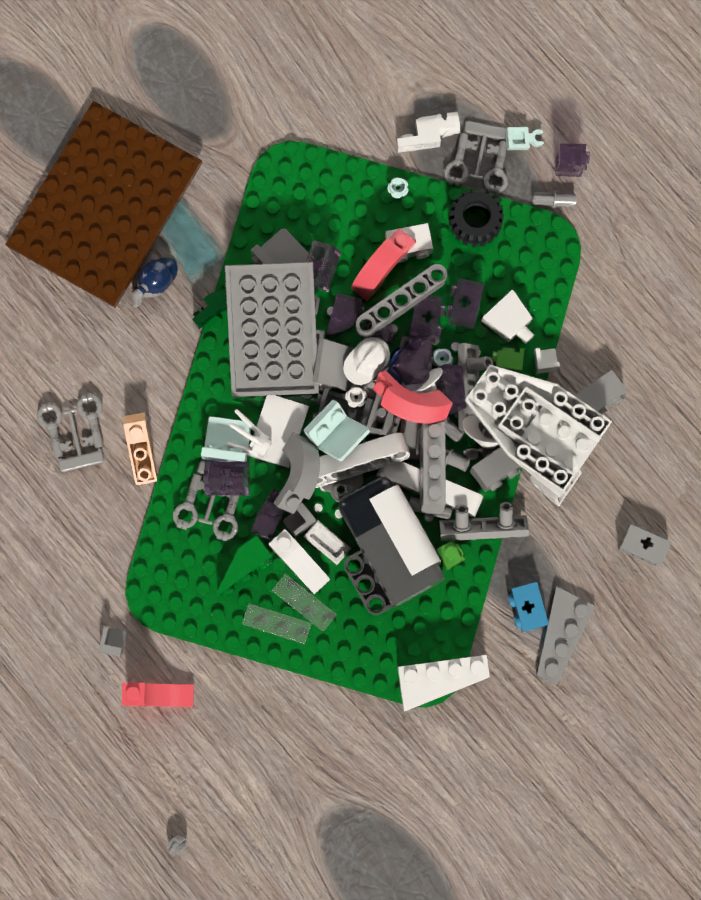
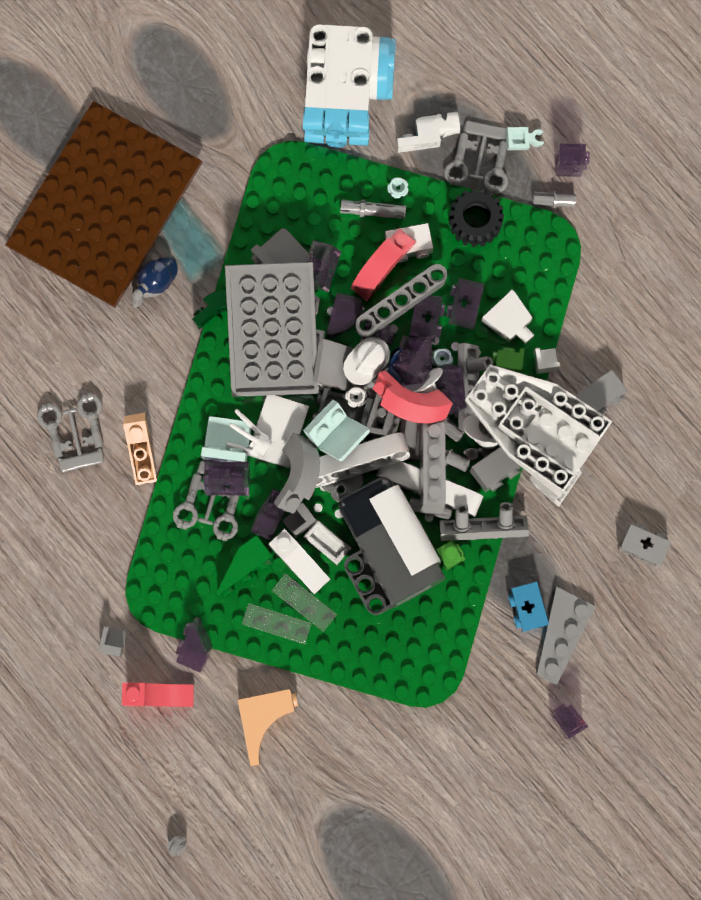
(196, 646): none -> clear purple slope
(259, 714): none -> light nougat arch
(343, 74): none -> white piece
(373, 209): none -> light grey pin
(436, 679): white wedge -> none
(568, 721): none -> clear purple slope

